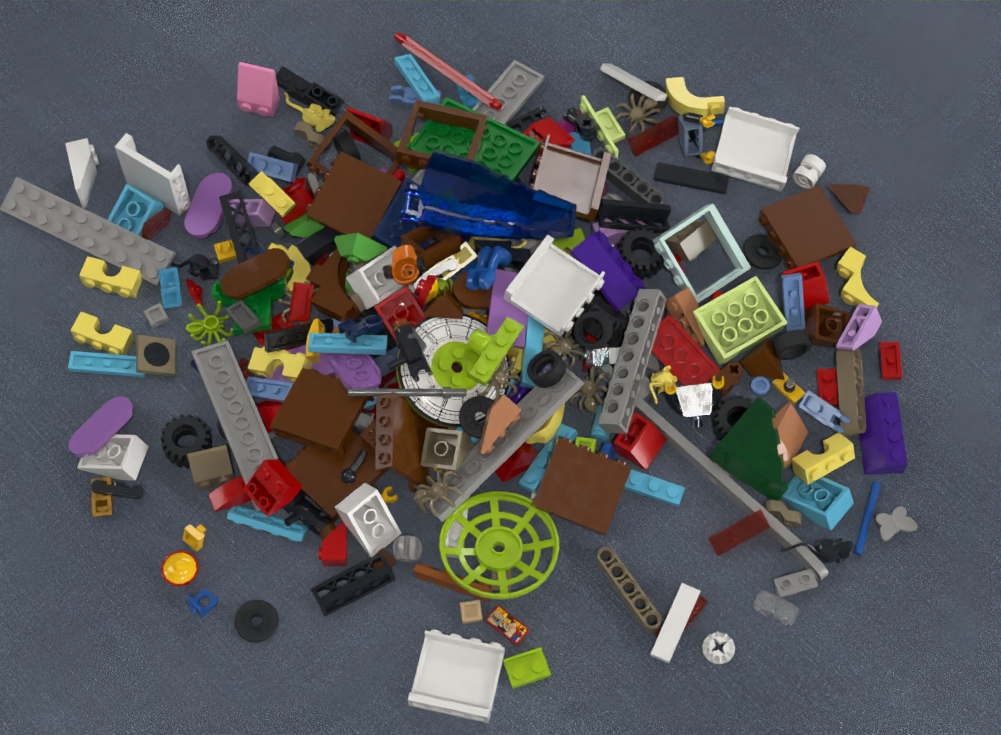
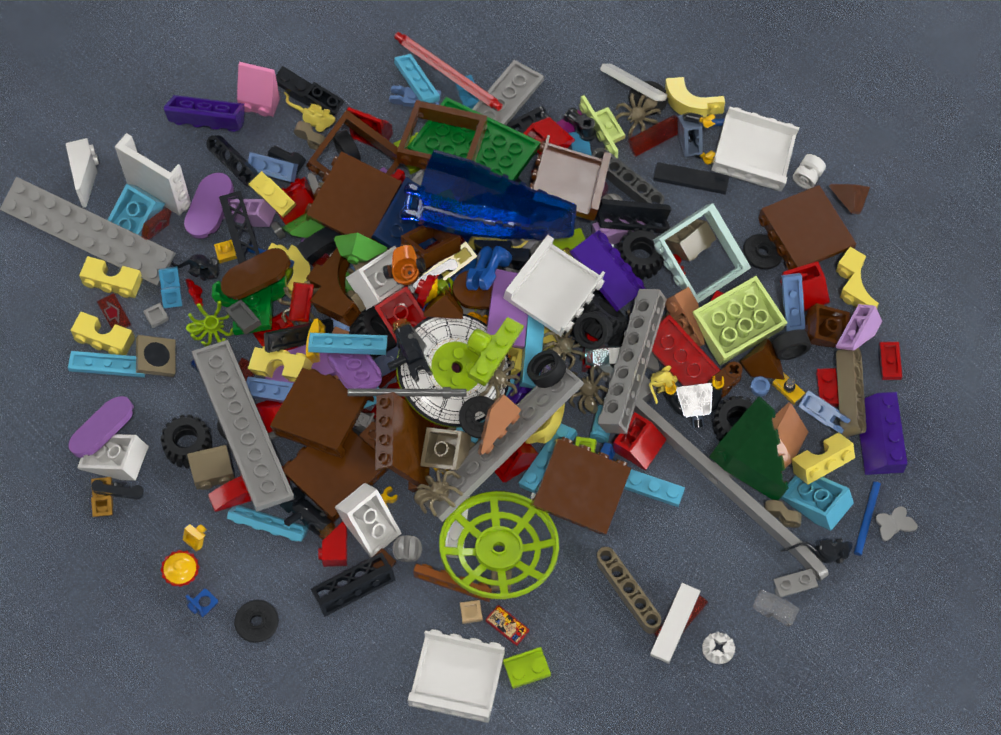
(113, 311): none -> clear red tile
(205, 112): none -> dark purple slope
(272, 486): red slope -> none
(349, 474): black bar -> none
(371, 325): dark blue piece -> none
(739, 532): clear red tile -> none

